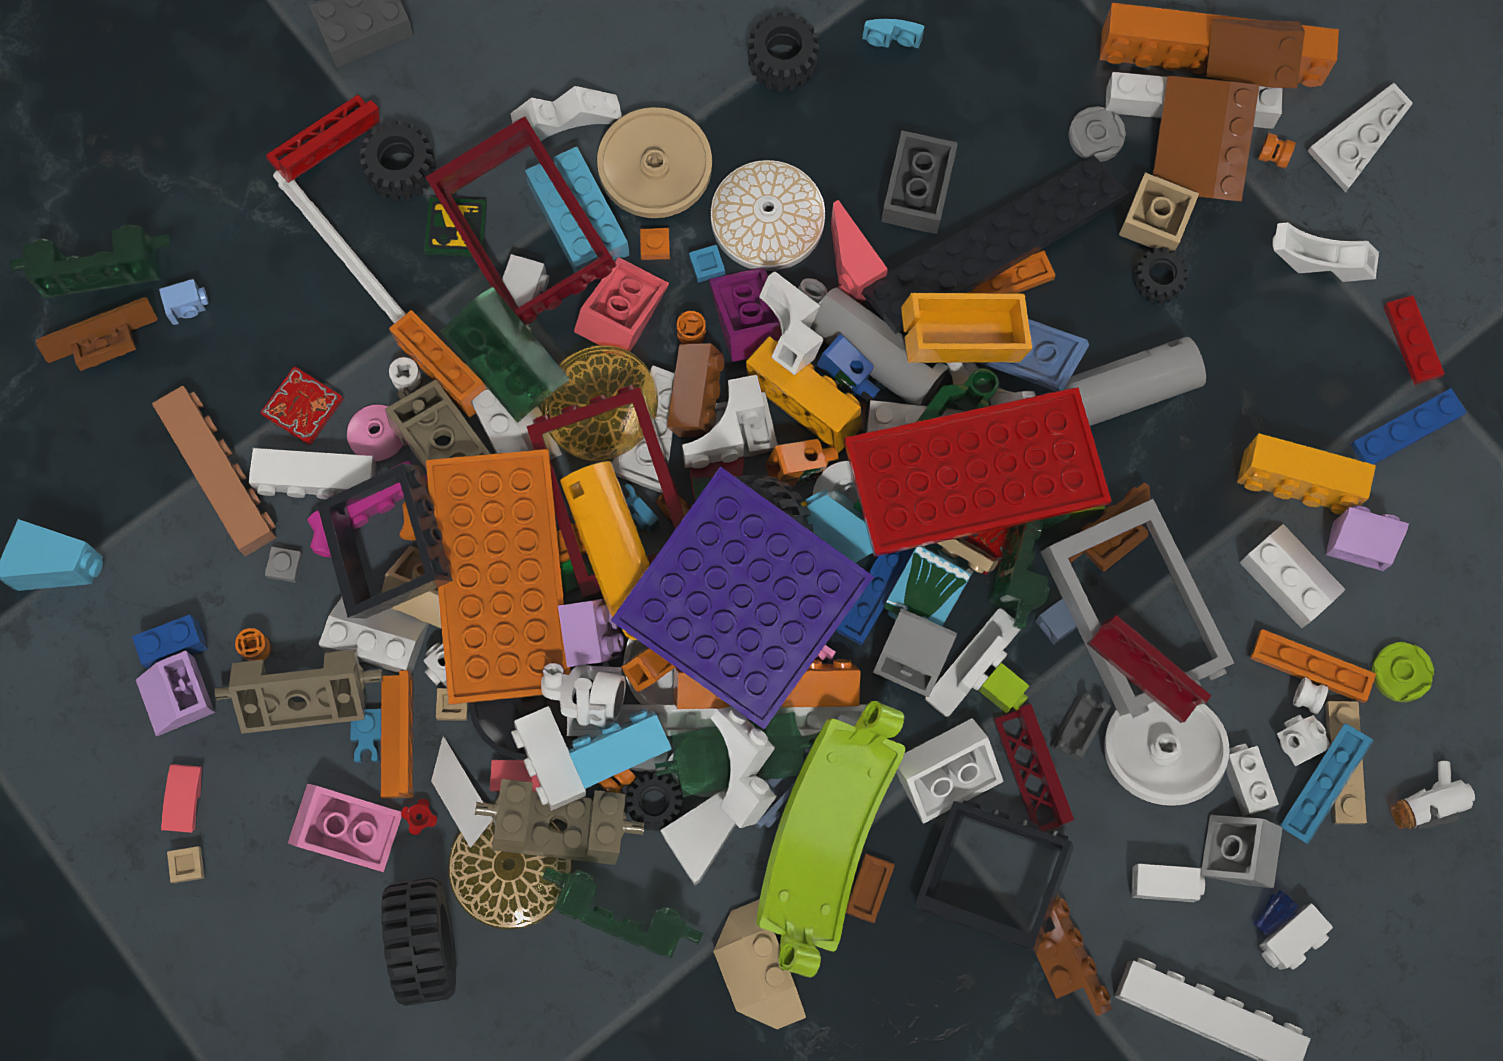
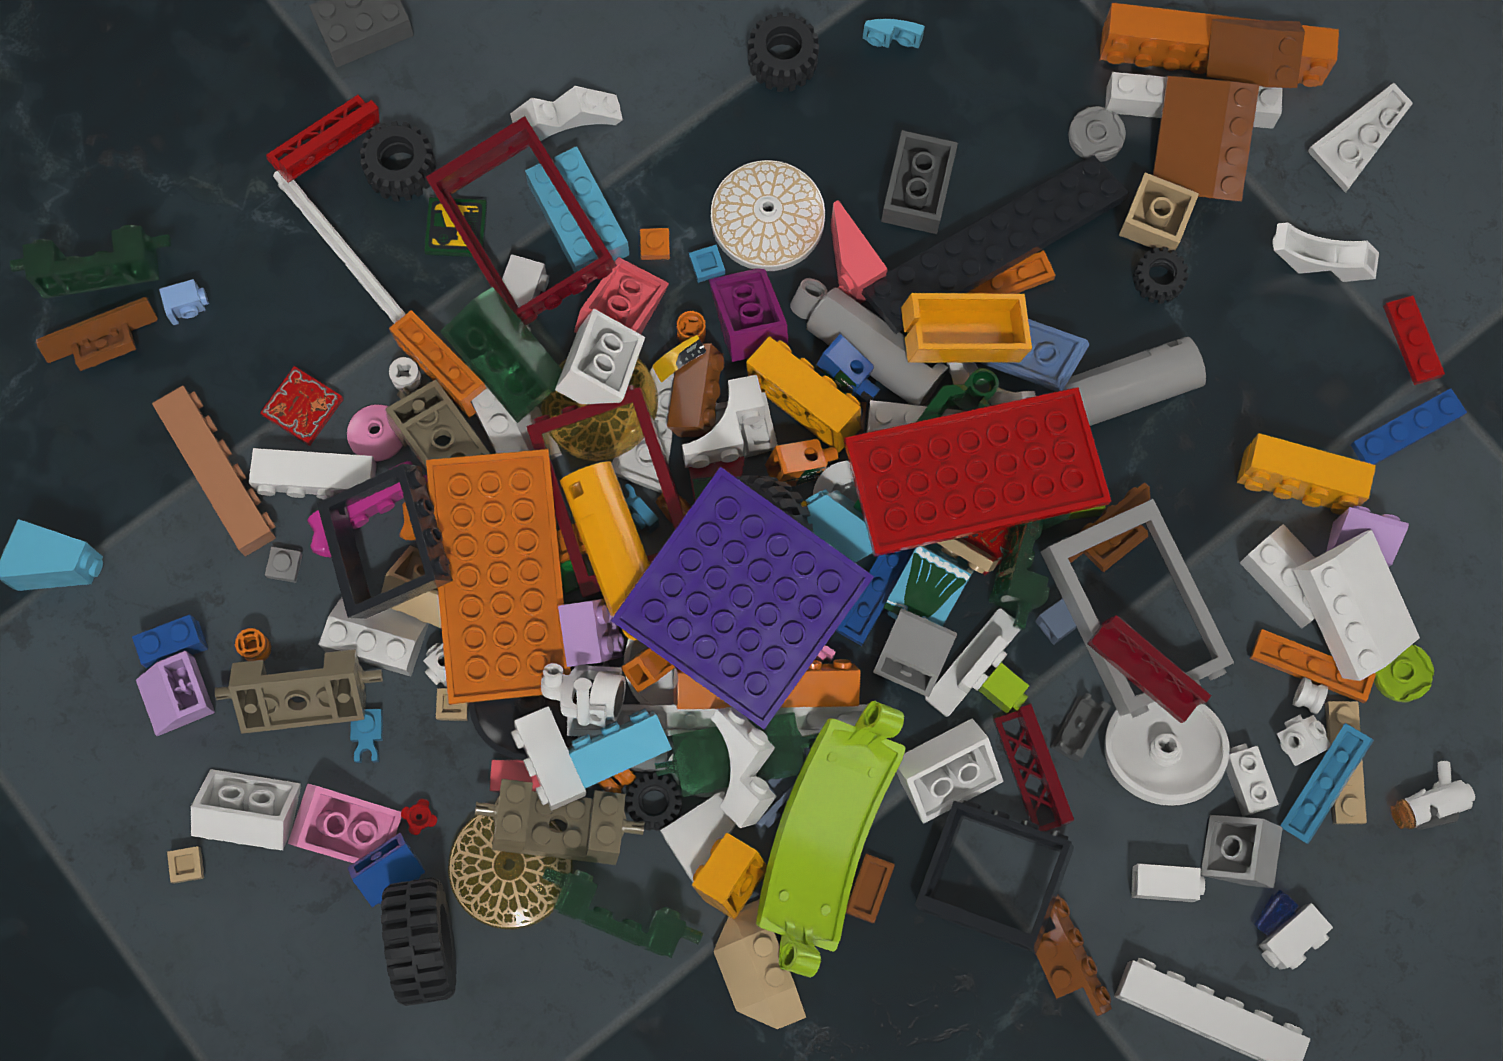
(181, 798): coral slope -> none
(245, 809): none -> white slope
(384, 866): none -> blue brick
(397, 735): orange fence -> none
(458, 794): white sticker -> none
(600, 361): none -> white slope
(654, 162): tan dish -> none
(678, 357): none -> yellow sticker
(729, 875): none -> light orange brick
(796, 314): white arch -> none
(1282, 154): orange wheel -> none
(1357, 606): none -> white slope

